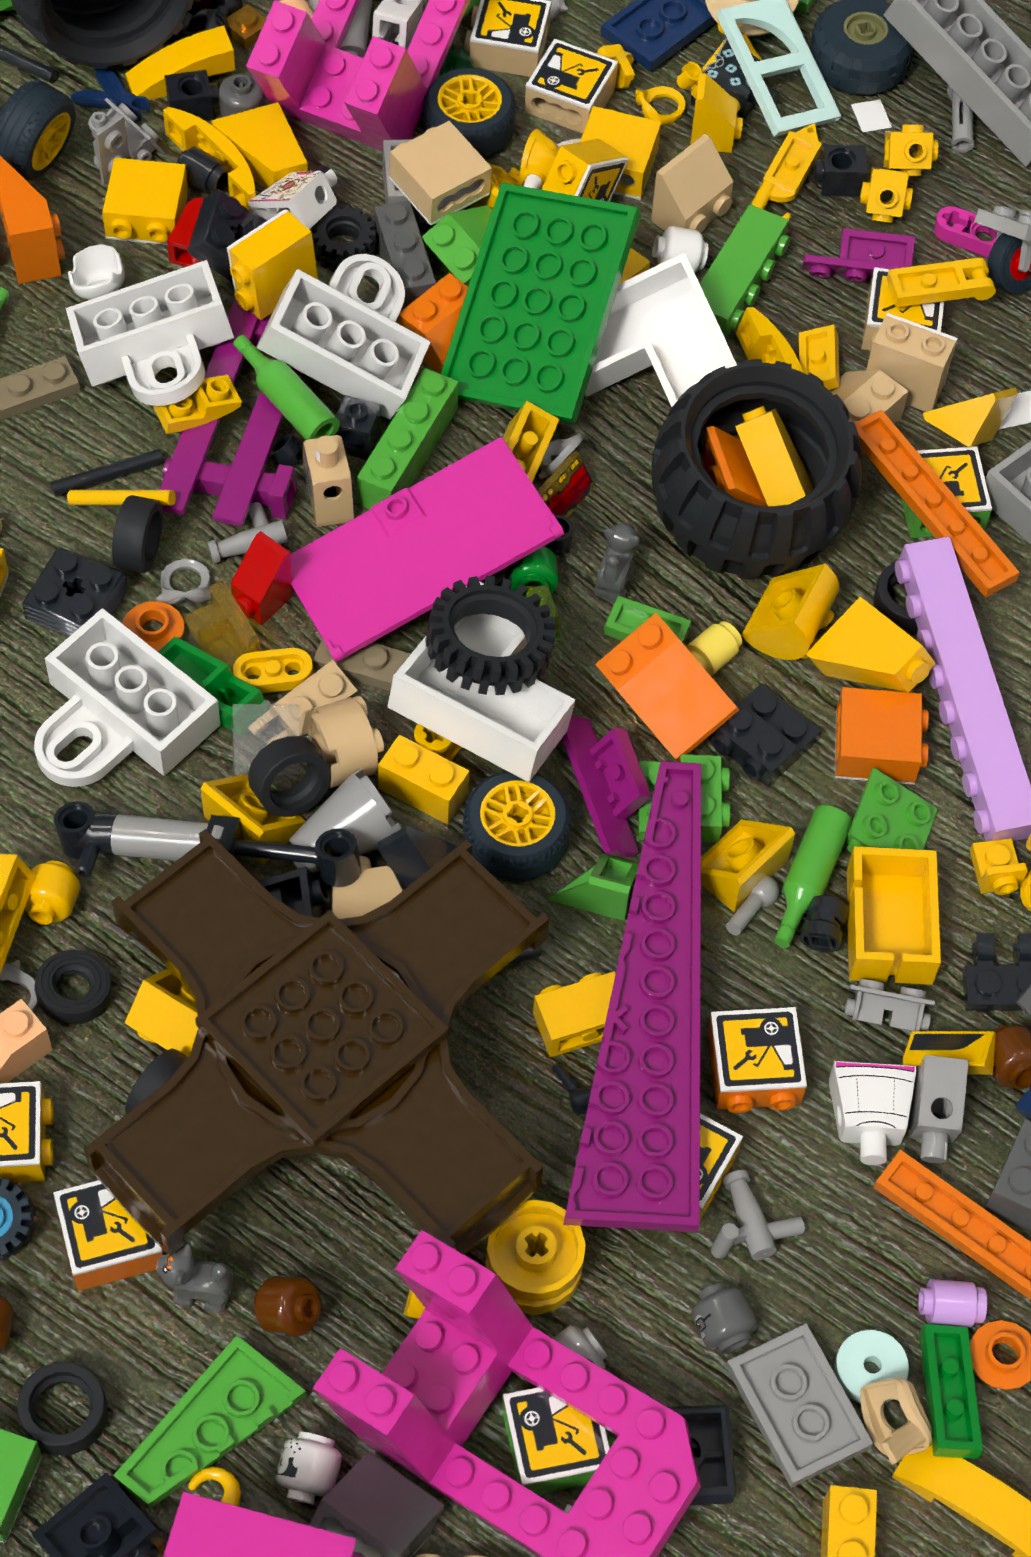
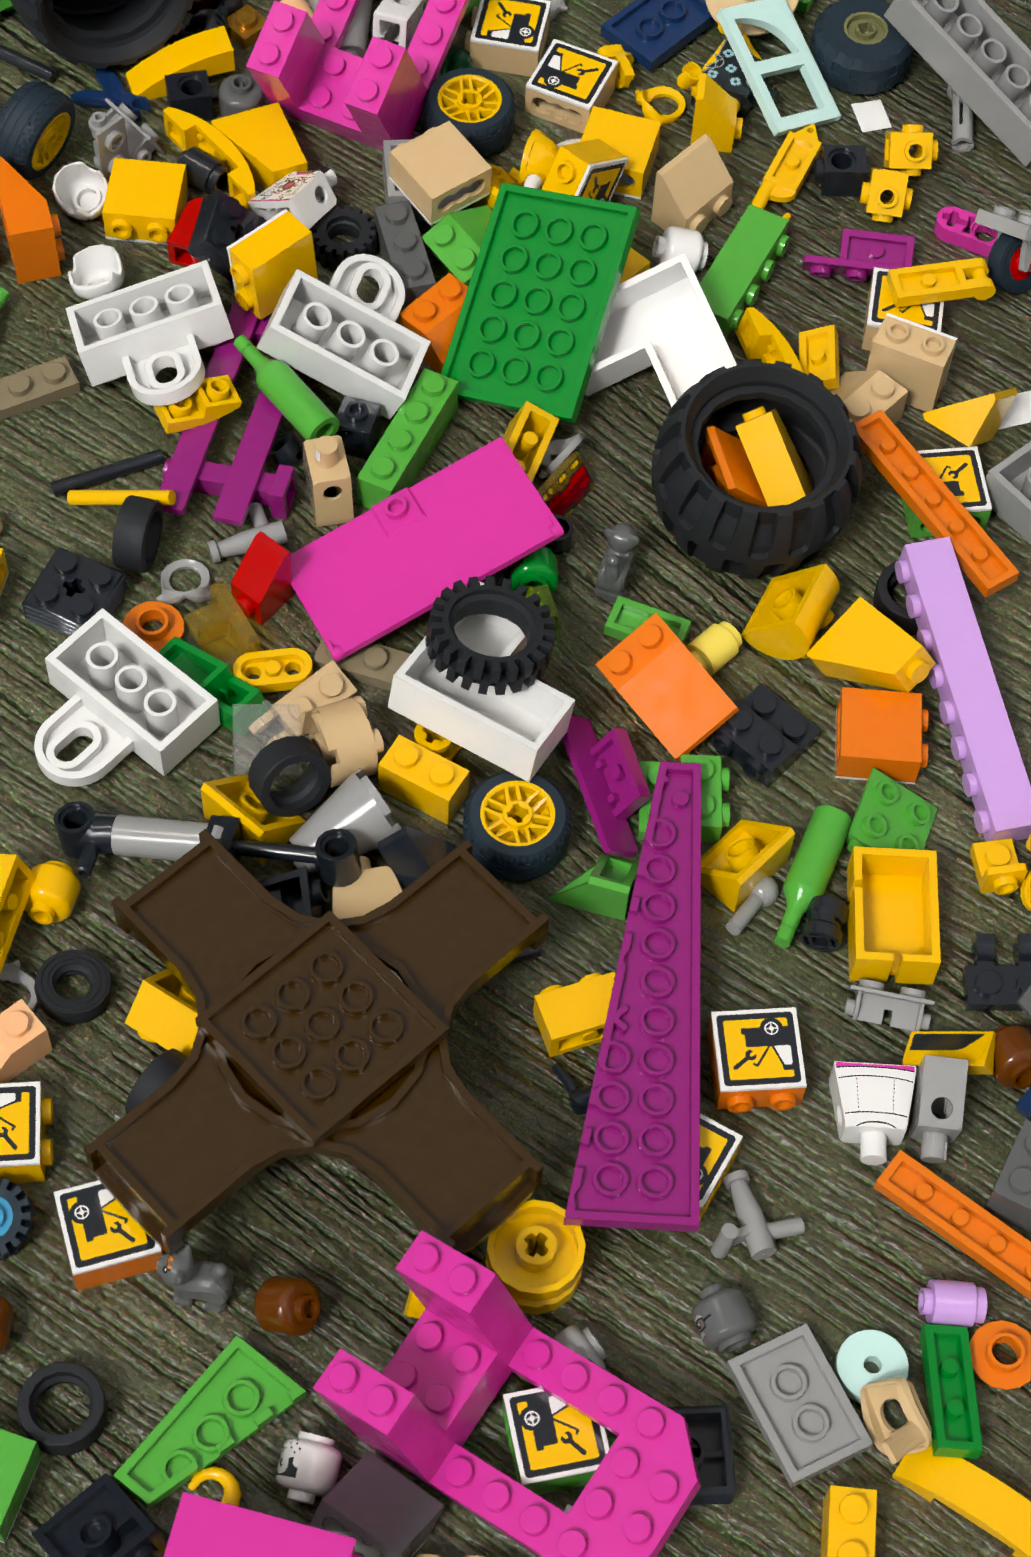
(80, 191): none -> white hair

